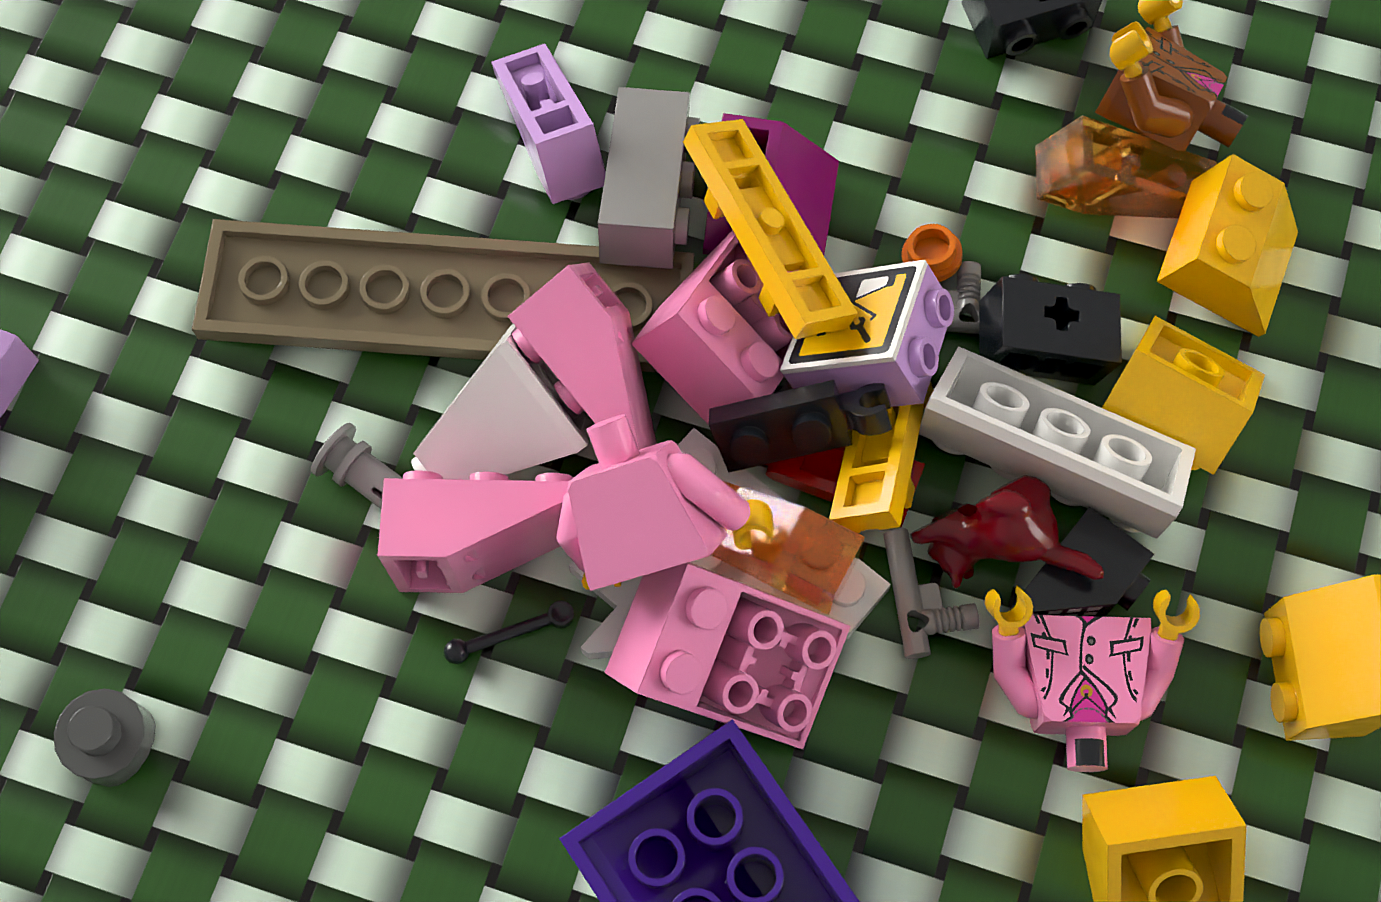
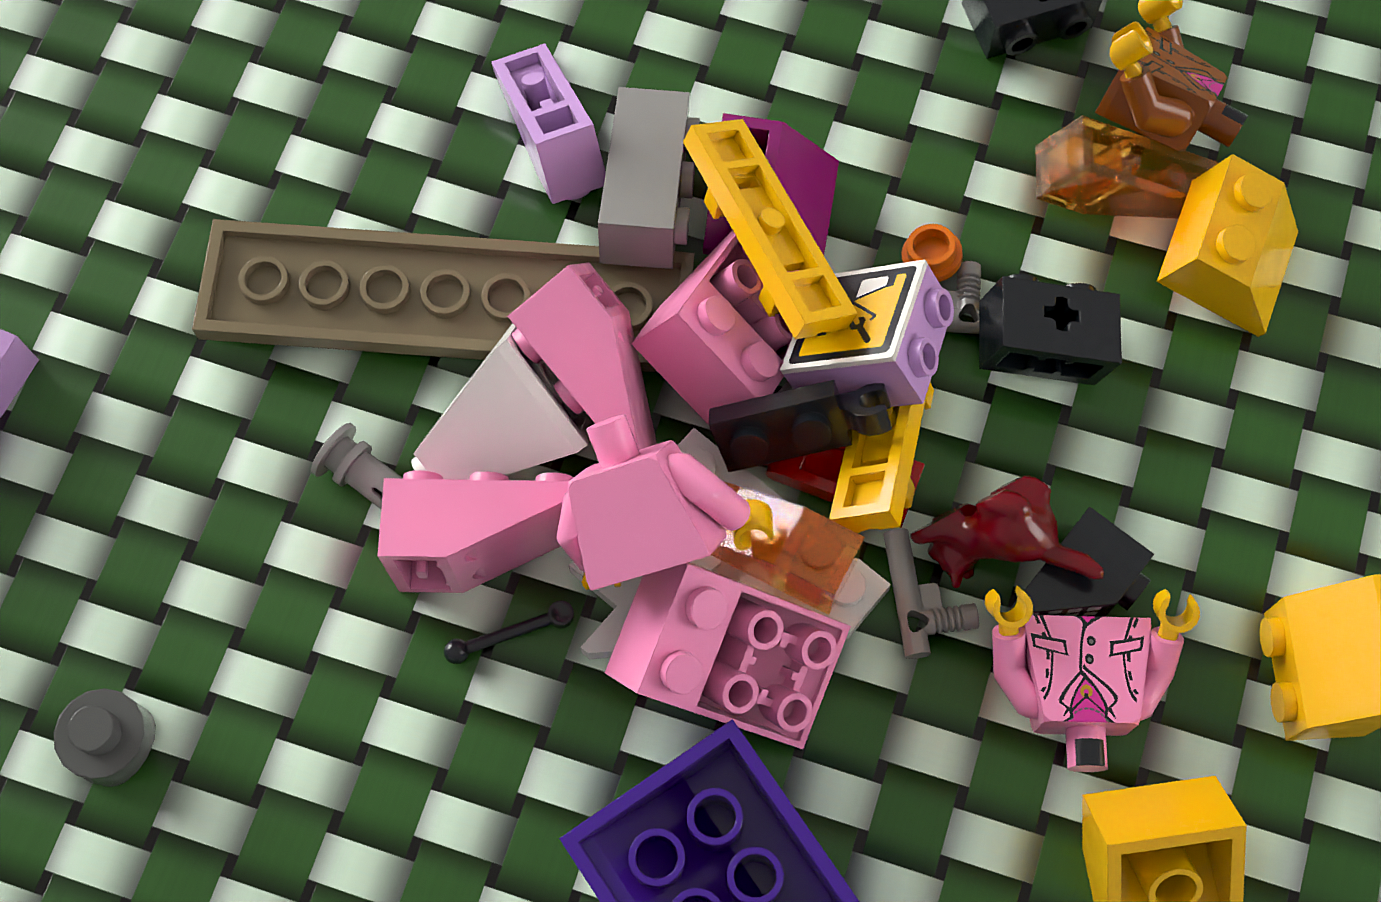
(1060, 439): white slope -> none
(1186, 392): yellow slope -> none

